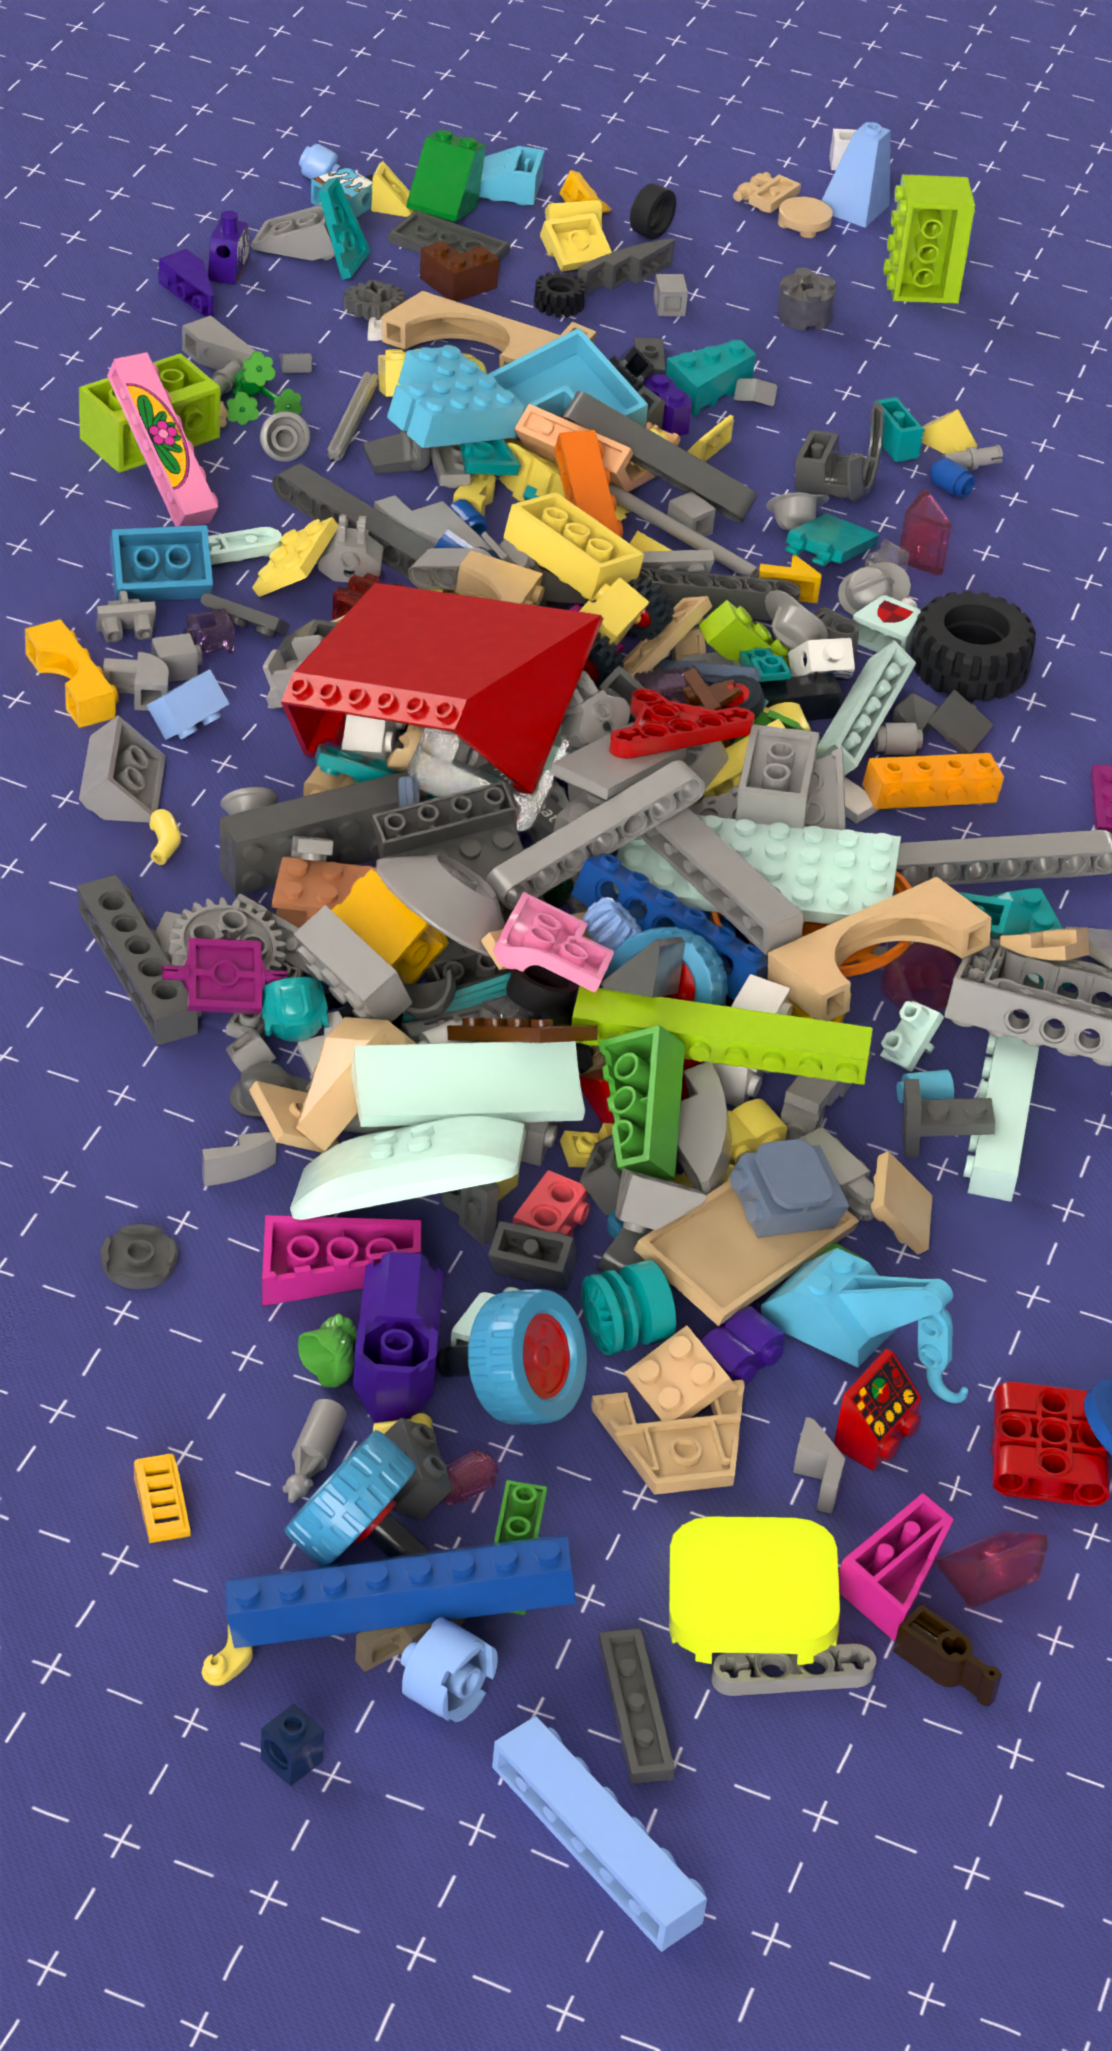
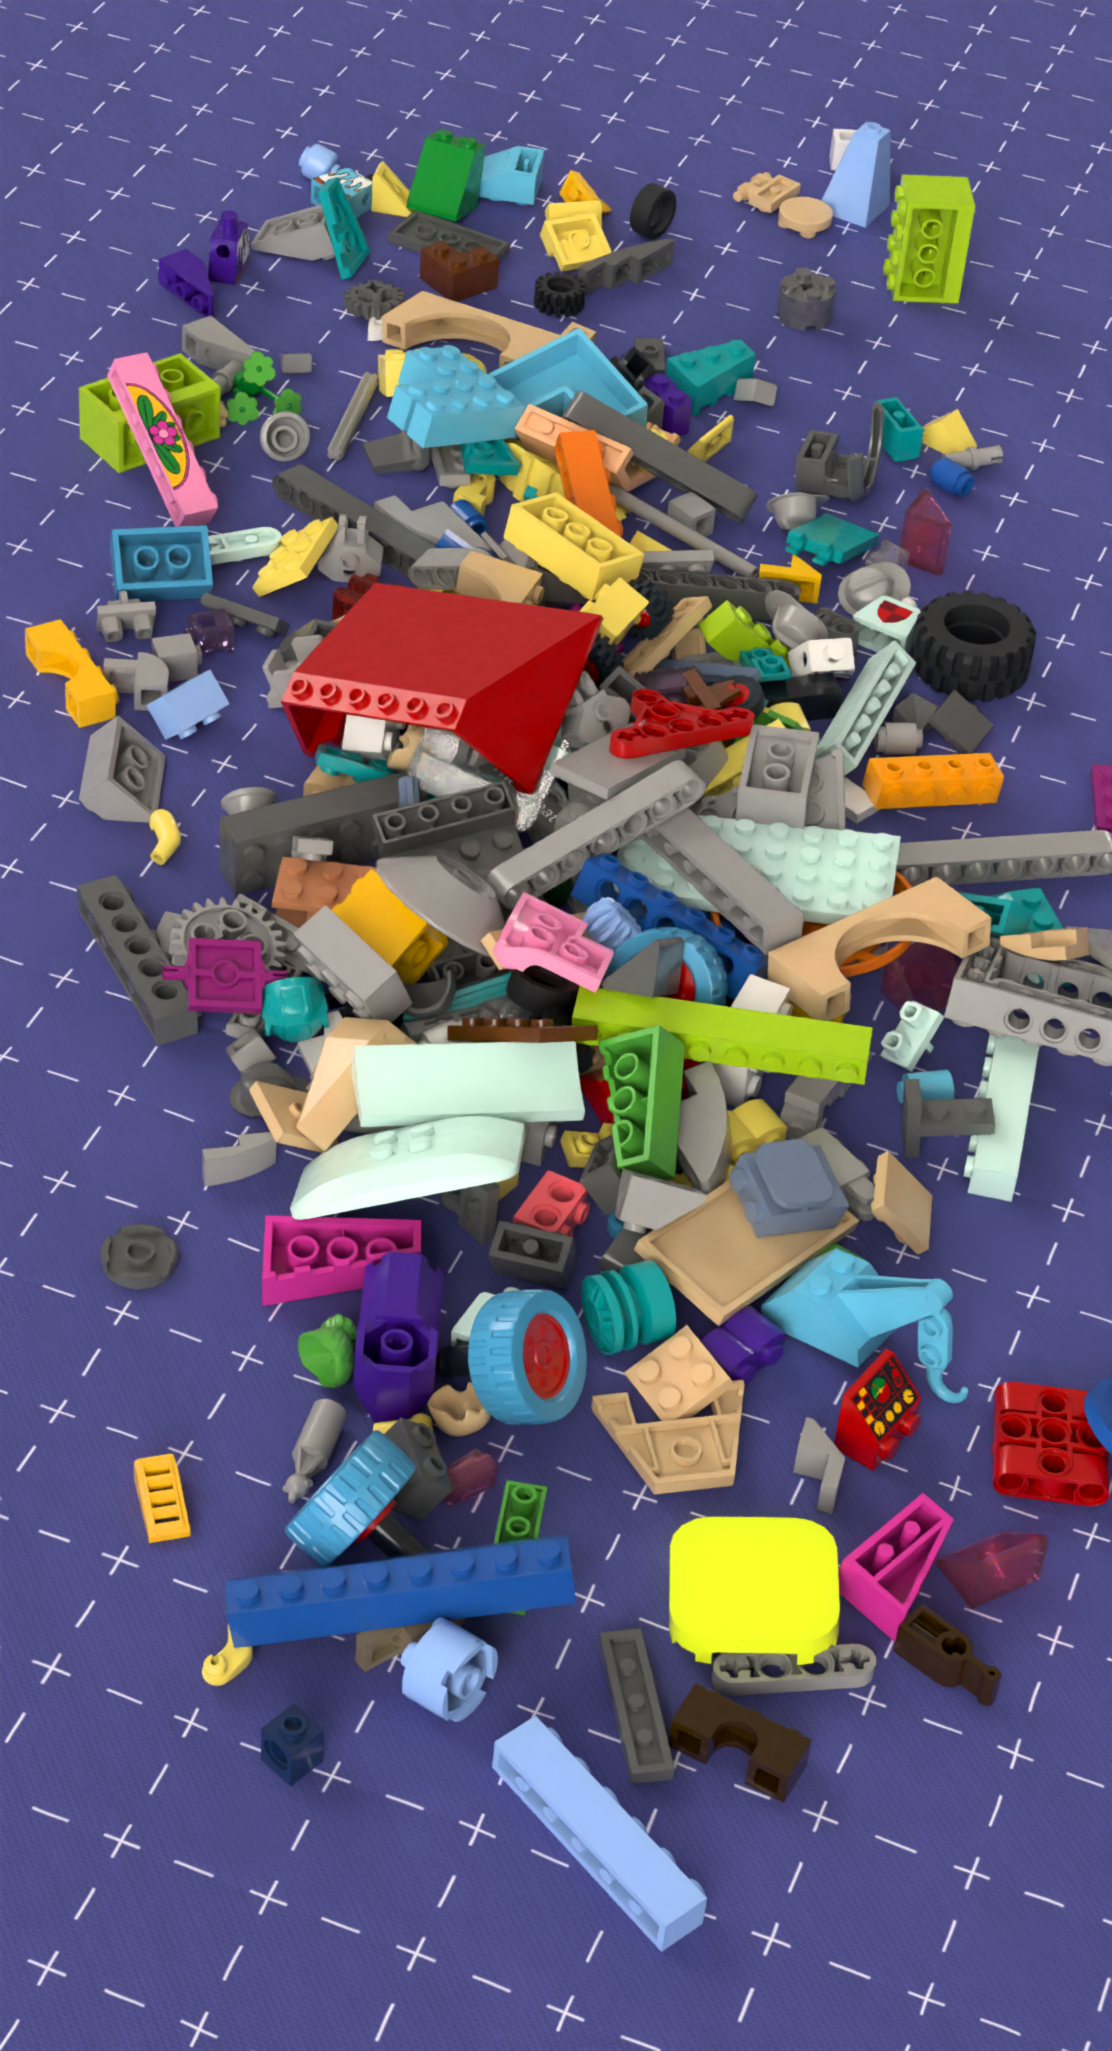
(457, 1411): none -> tan hair
(670, 295): light grey brick -> none
(714, 1722): none -> dark brown arch

